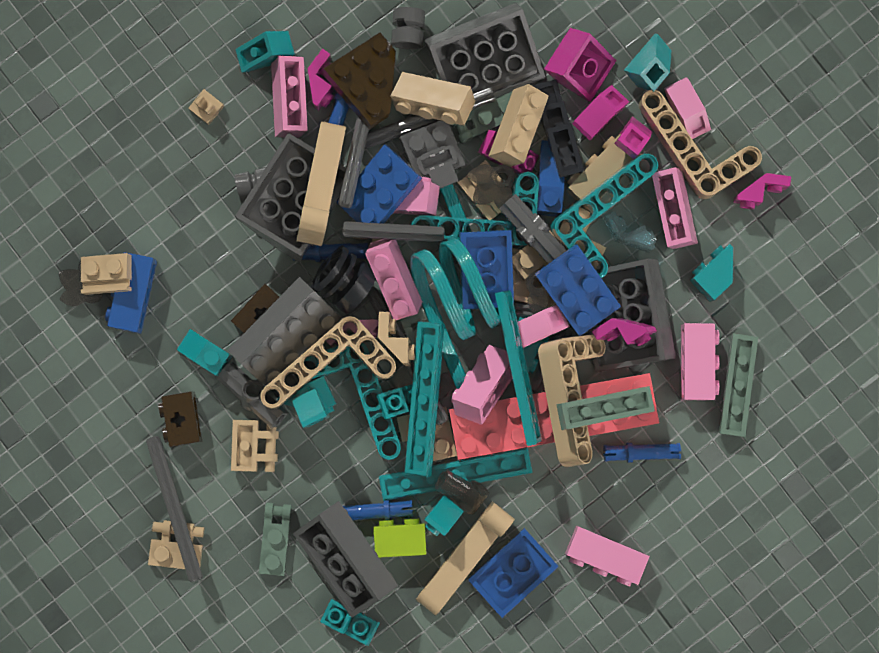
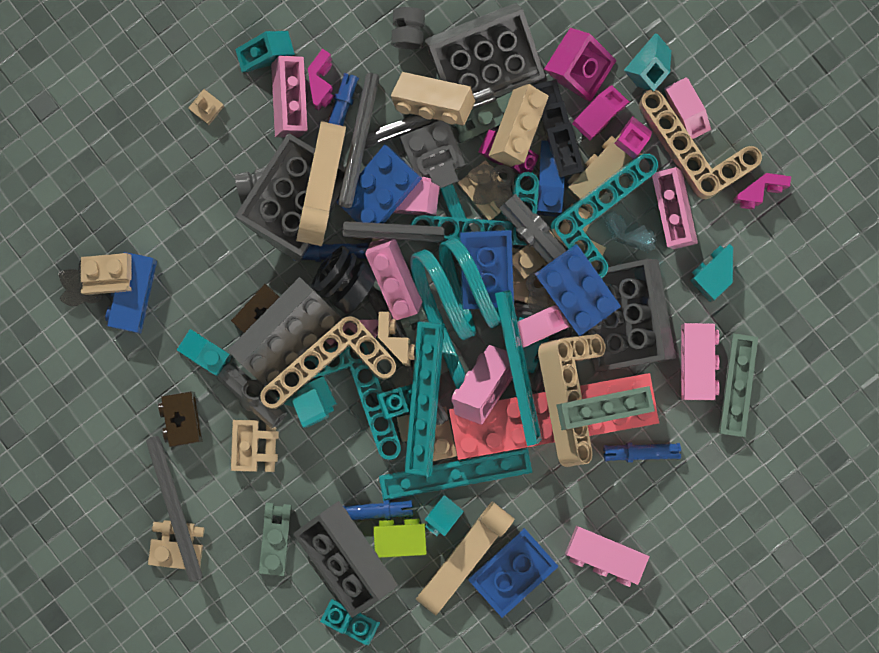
(365, 79): dark brown plate -> none
(467, 494): clear smoke piece -> none
(632, 331): dark pink slope -> none

